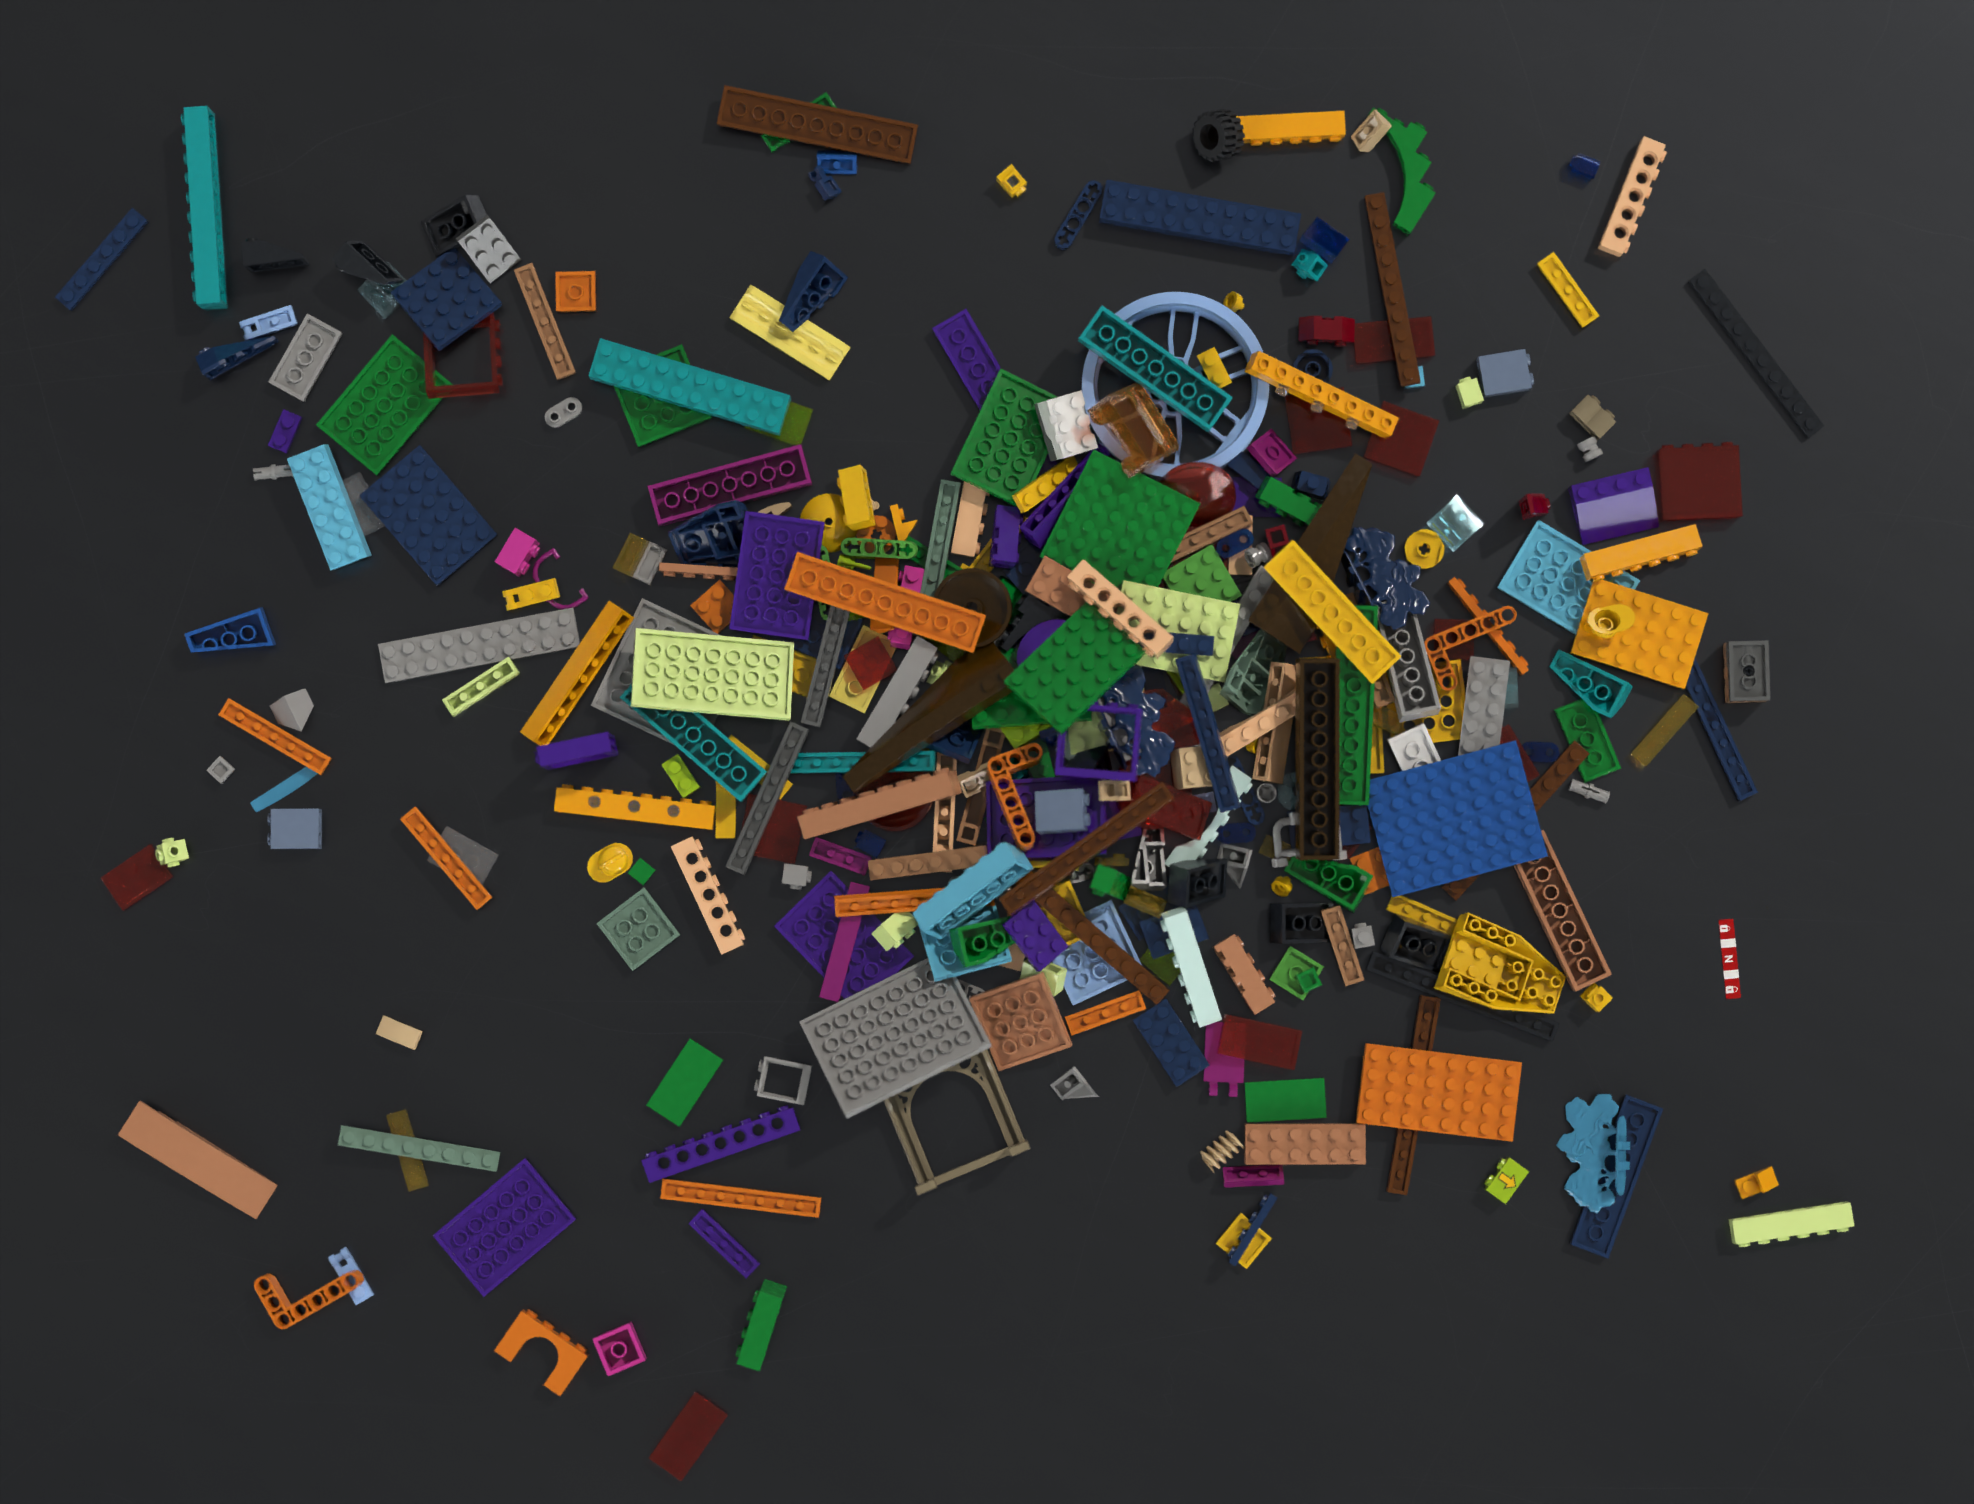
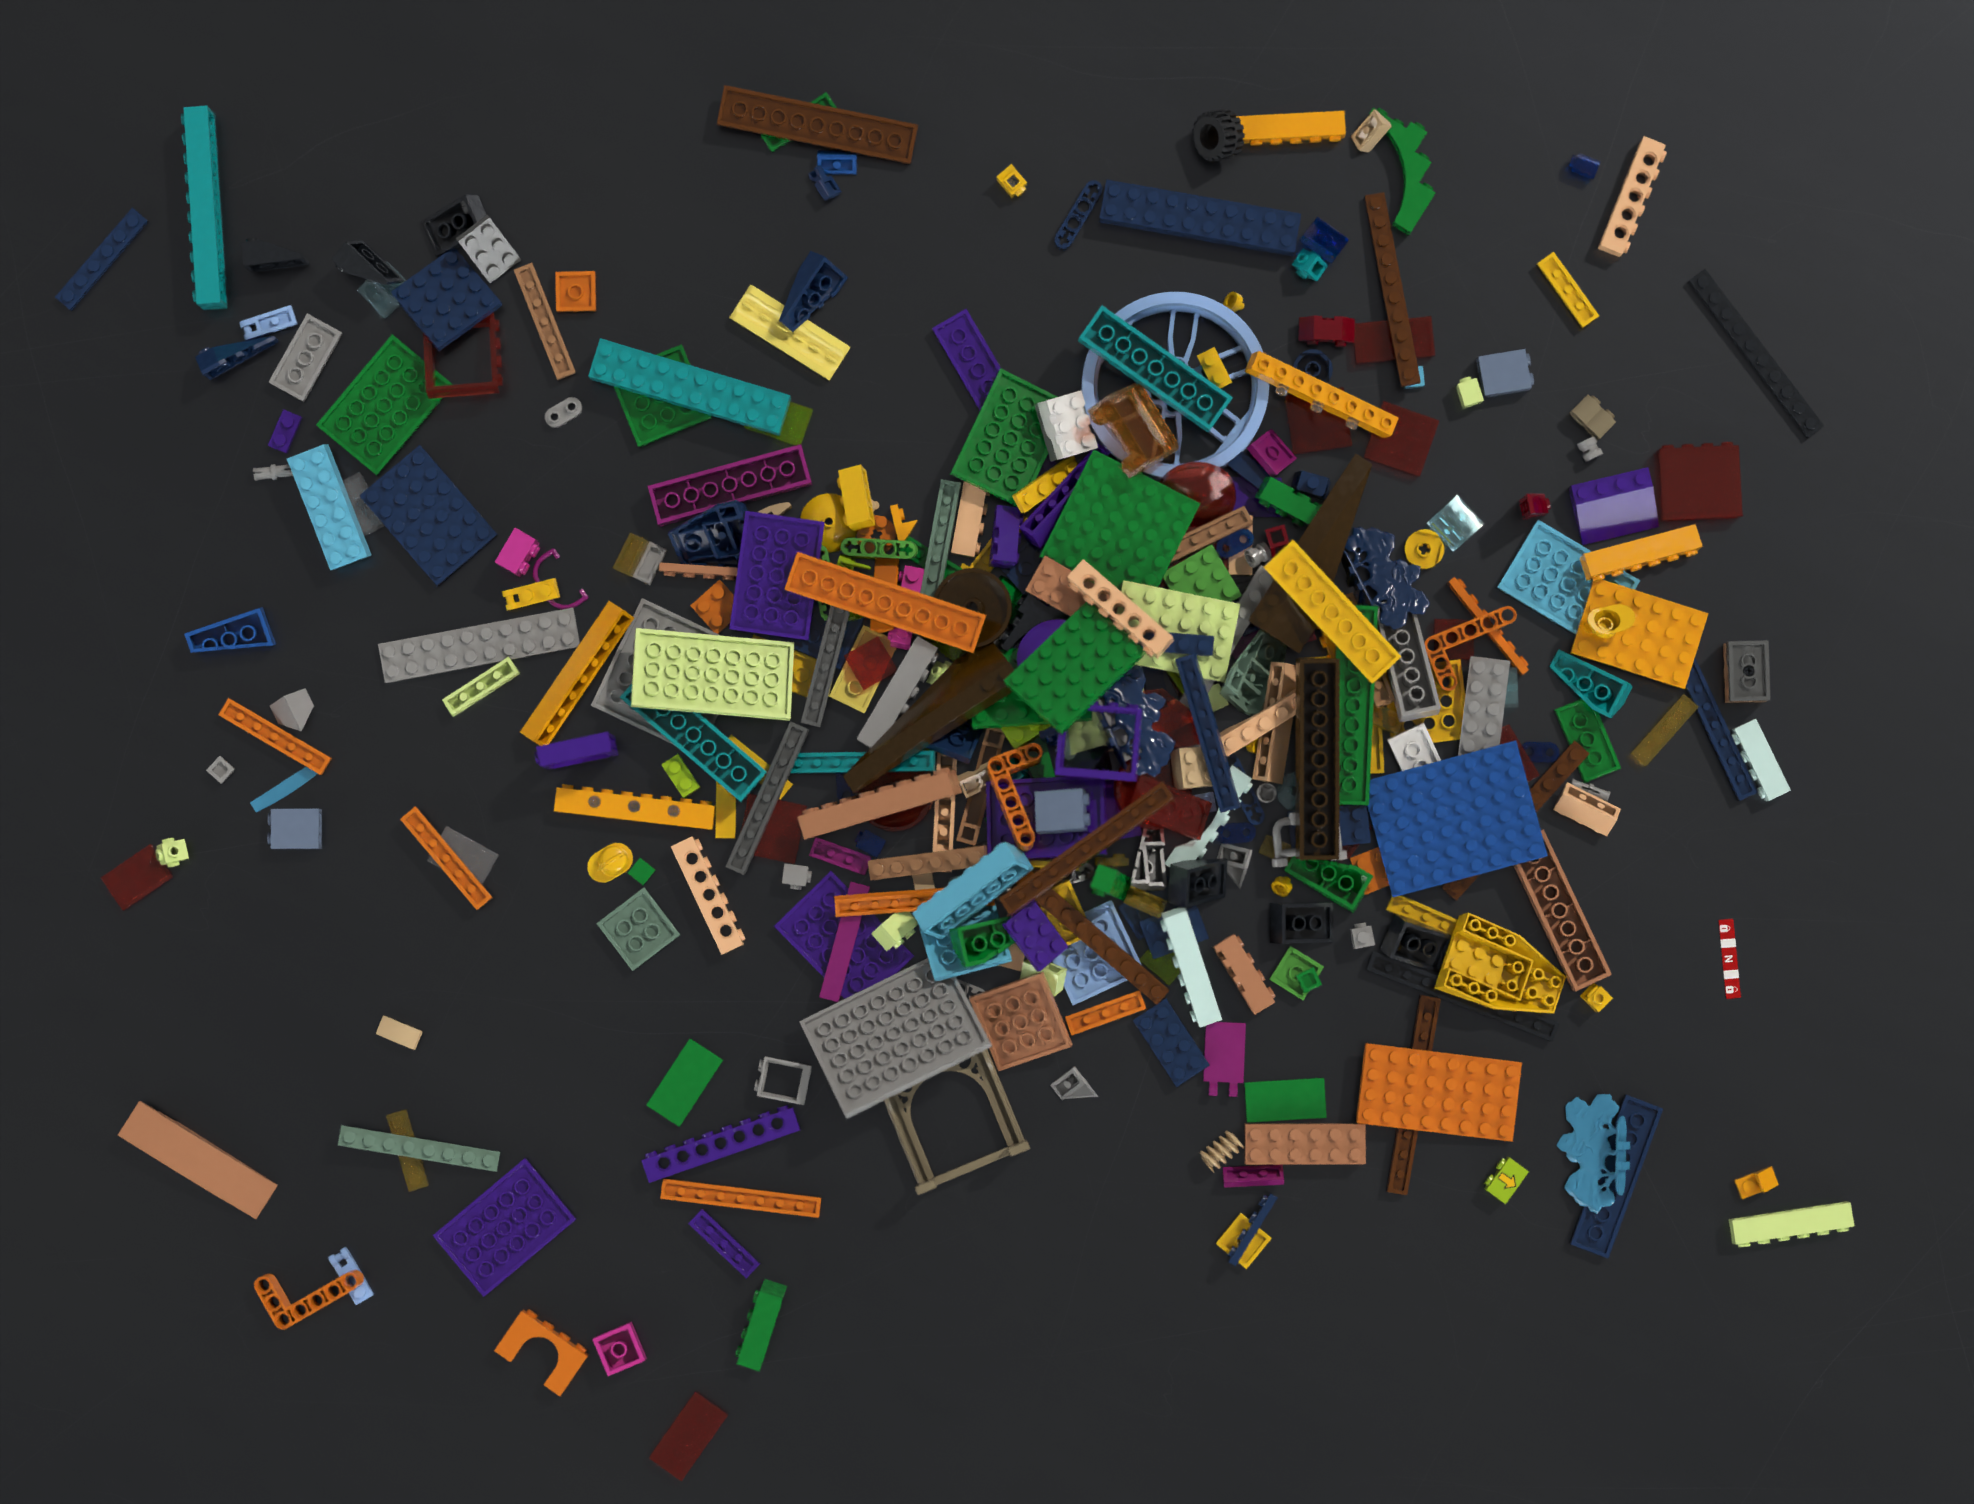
(923, 881): none -> tan brick
(1114, 790): tan slope -> none
(1259, 1042): clear red plate -> none
(1342, 945): medium nougat plate -> none
(1586, 809): none -> light nougat brick
(1760, 759): none -> light aqua brick

